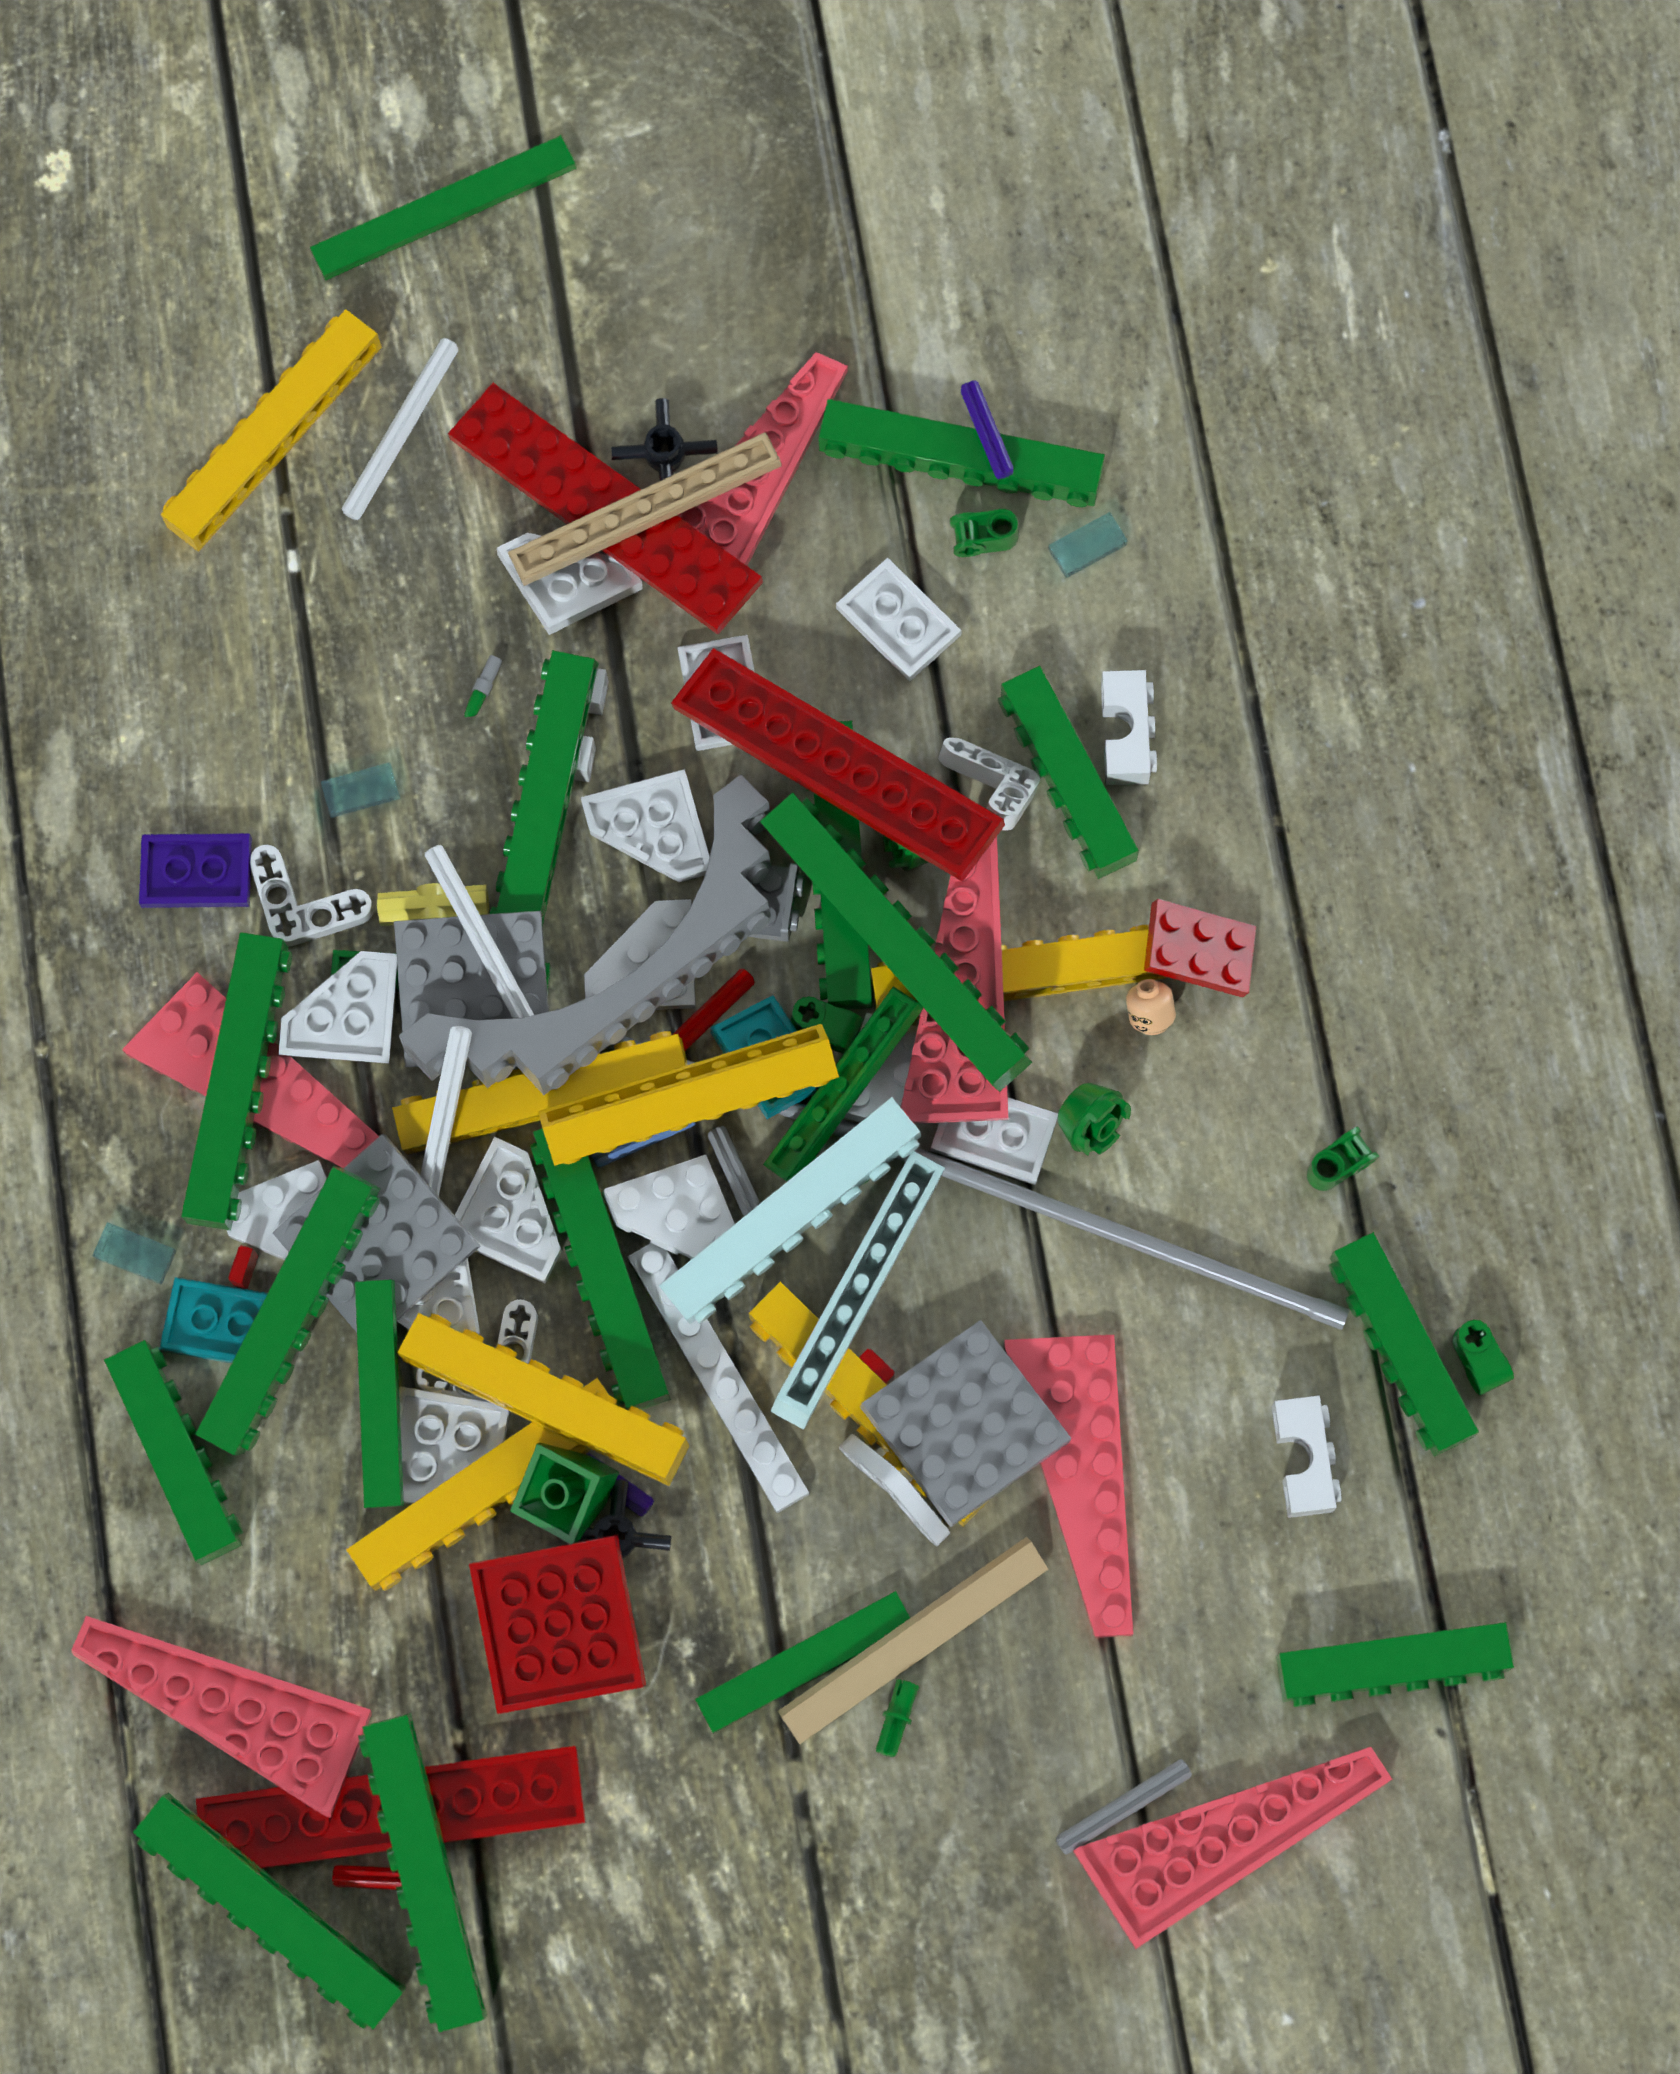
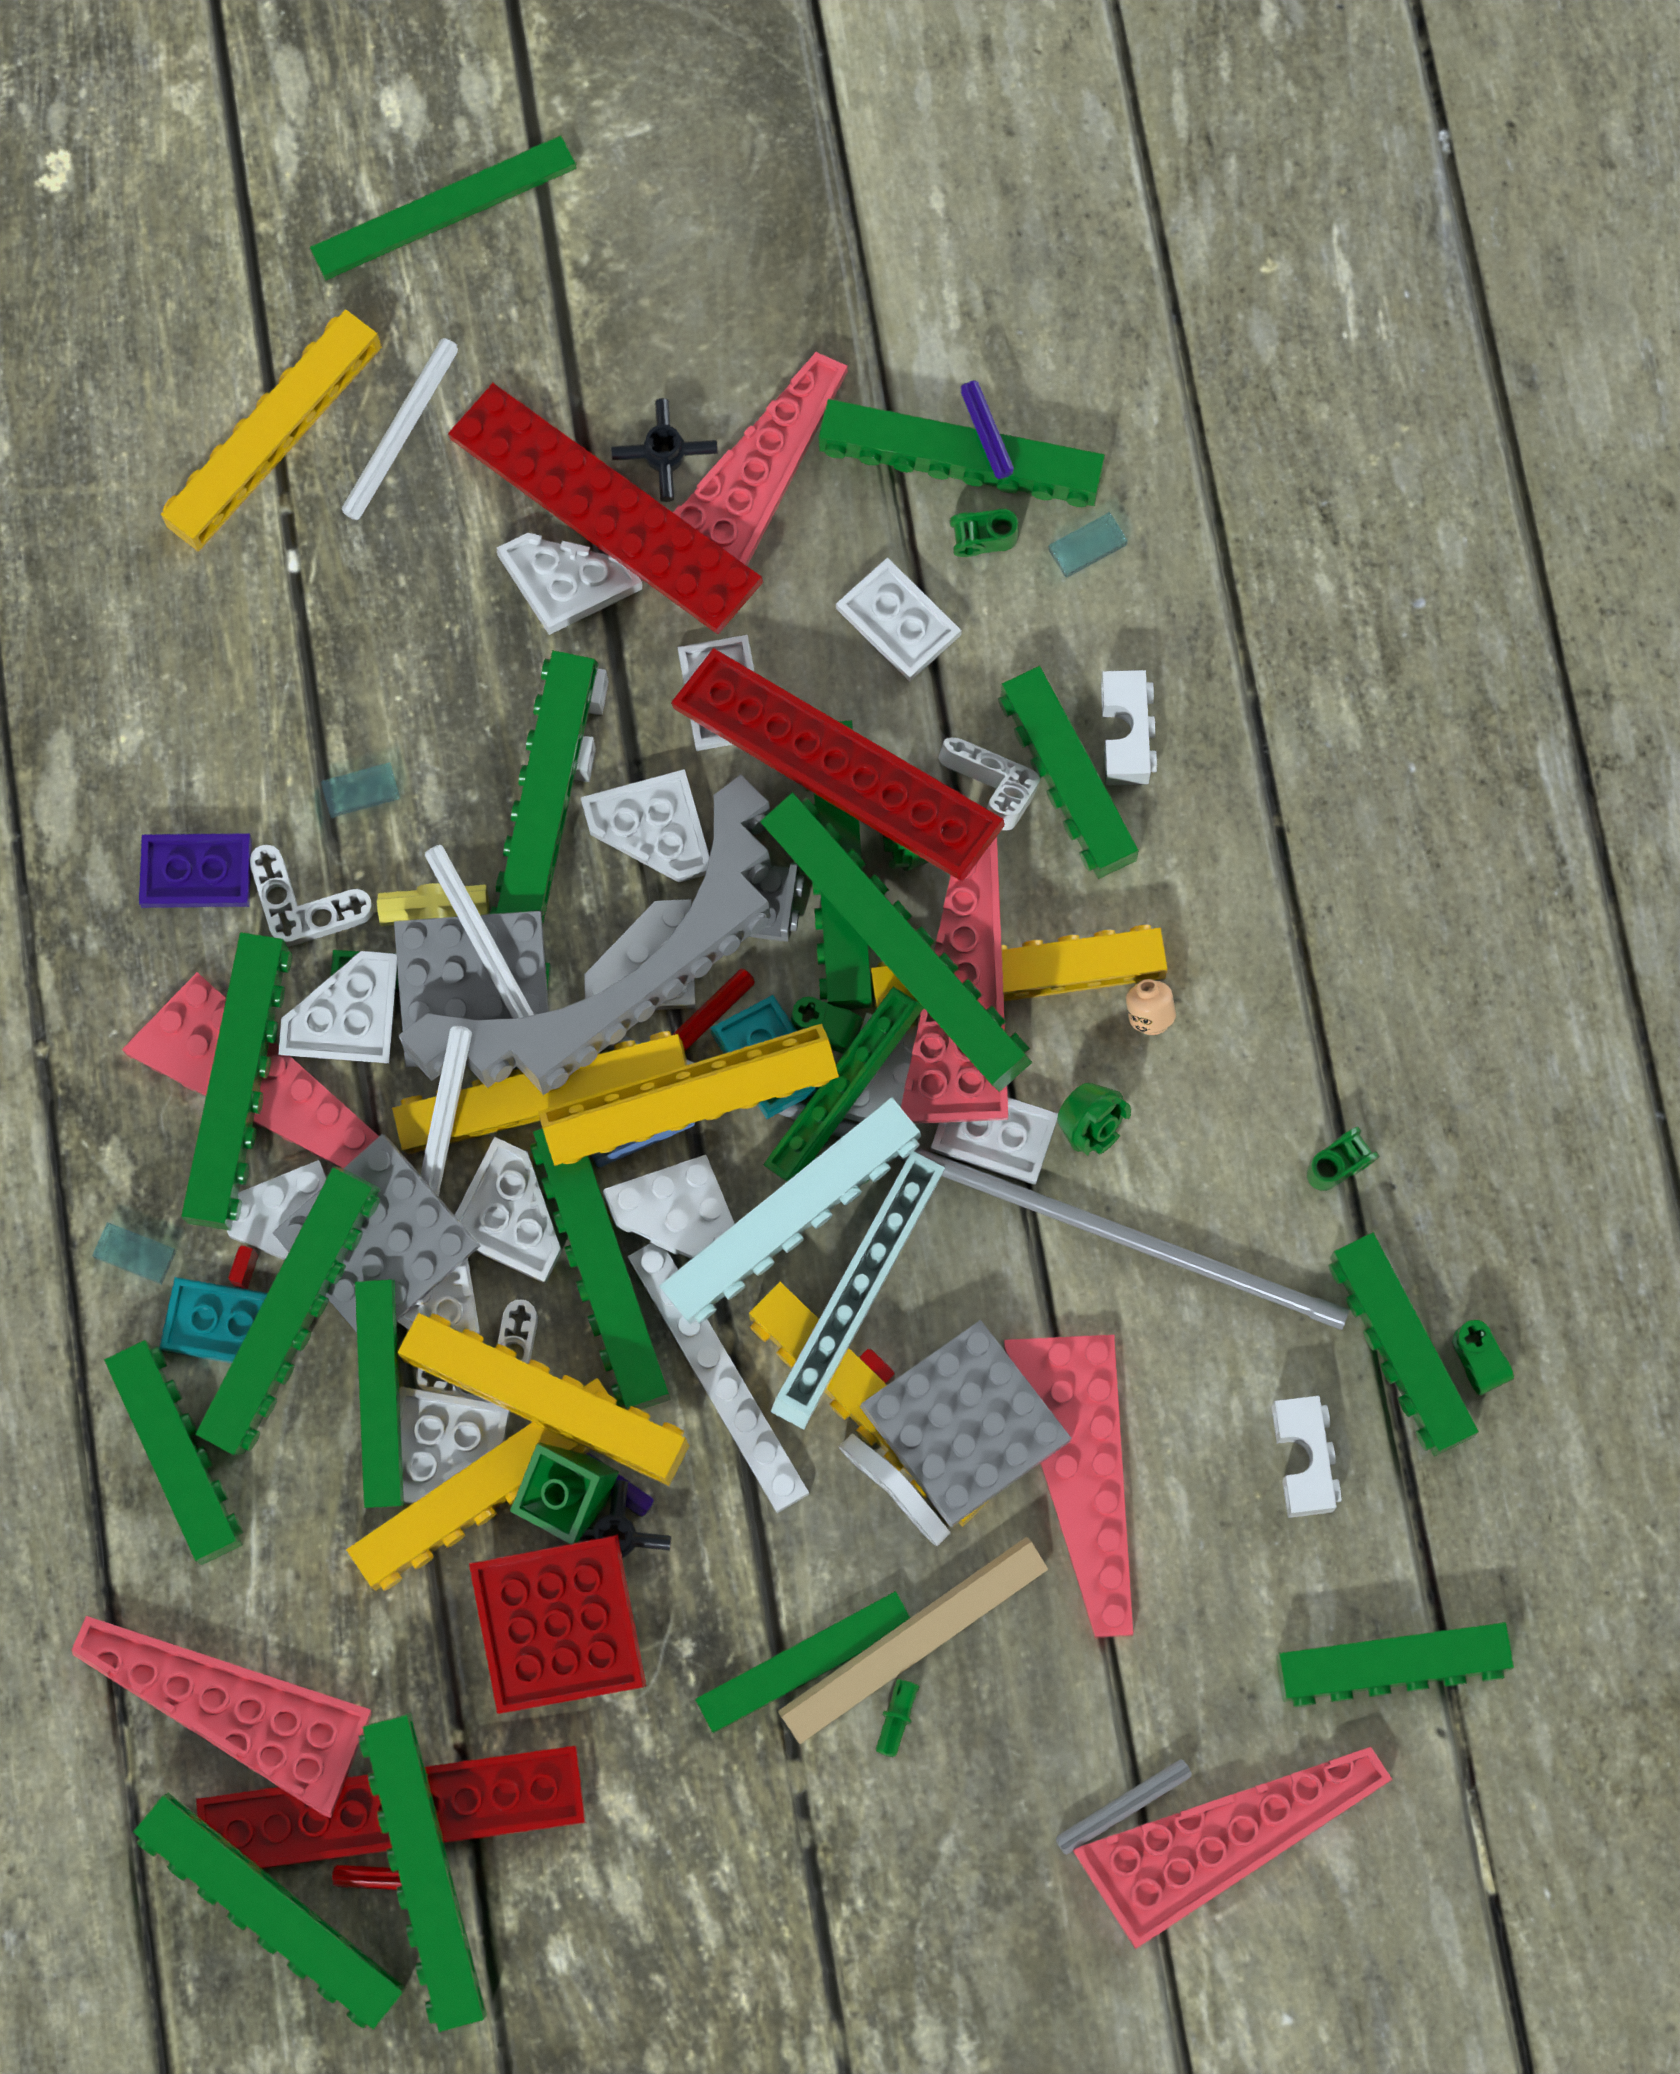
(483, 686): light grey piece -> none
(644, 509): tan tile -> none
(733, 1169): light grey axle -> none
(1200, 948): plate -> none

